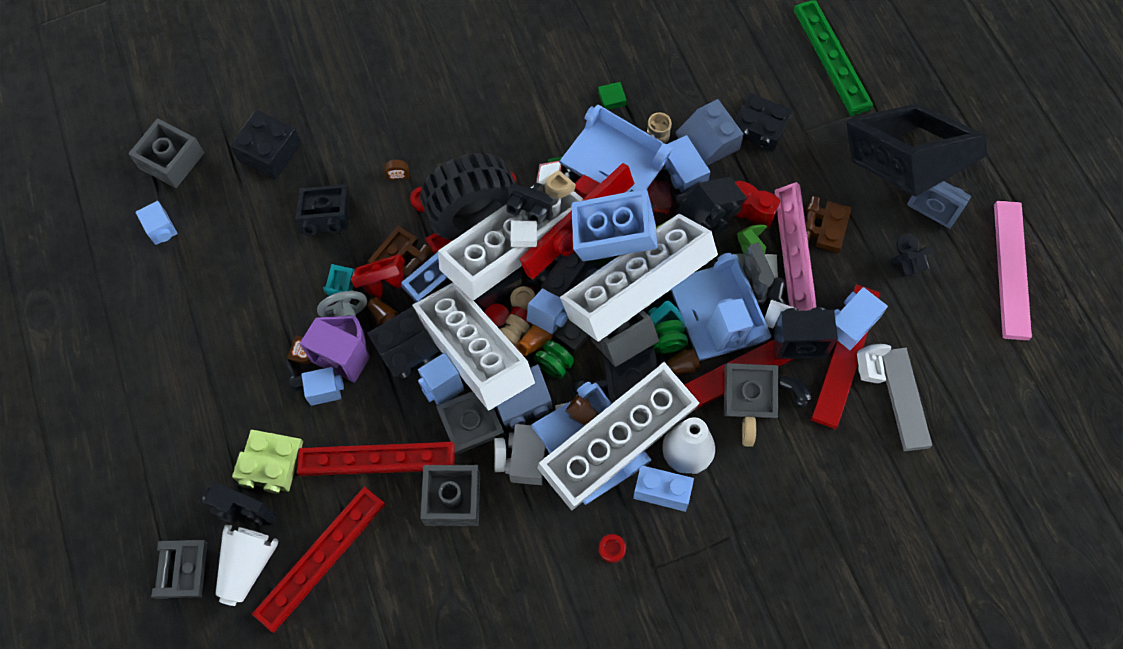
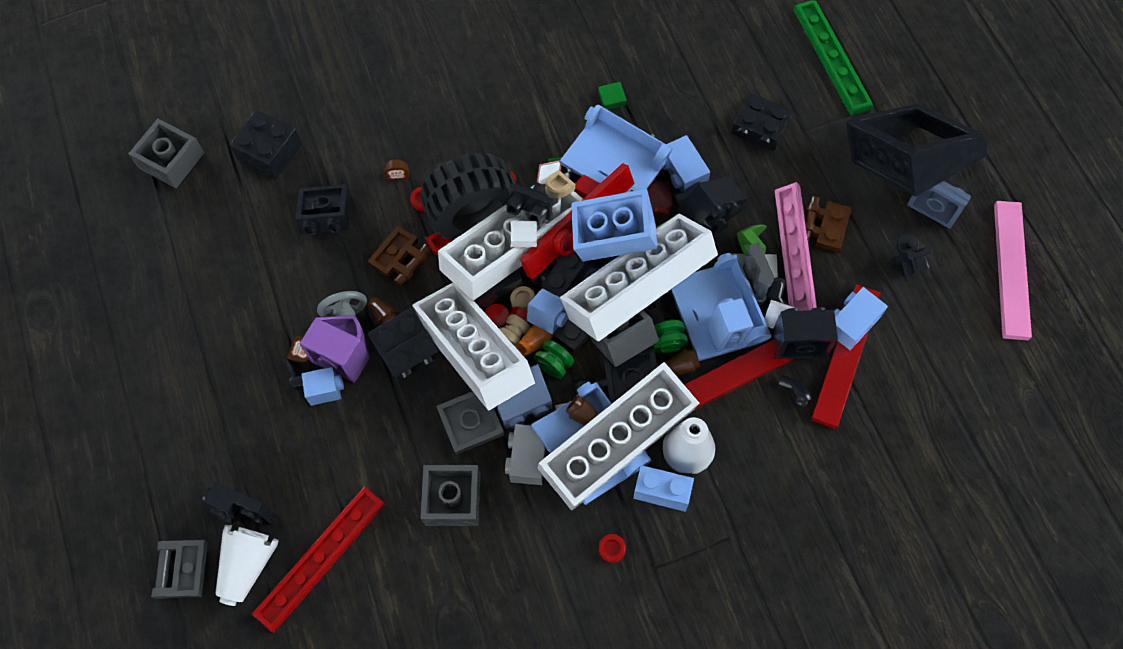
(156, 223): light blue brick -> none
(267, 462): yellowish green plate -> none
(339, 280): teal plate -> none
(371, 274): red tile -> none
(373, 458): red tile -> none
(424, 280): light blue brick -> none
(440, 380): light blue brick -> none
(499, 454): white tile -> none
(660, 125): tan wheel -> none
(665, 312): teal plate -> none
(712, 132): sand blue slope -> none
(748, 431): tan tile -> none
(751, 390): dark grey plate -> none
(760, 205): red brick -> none
(871, 362): white plate -> none
(906, 400): light grey tile -> none

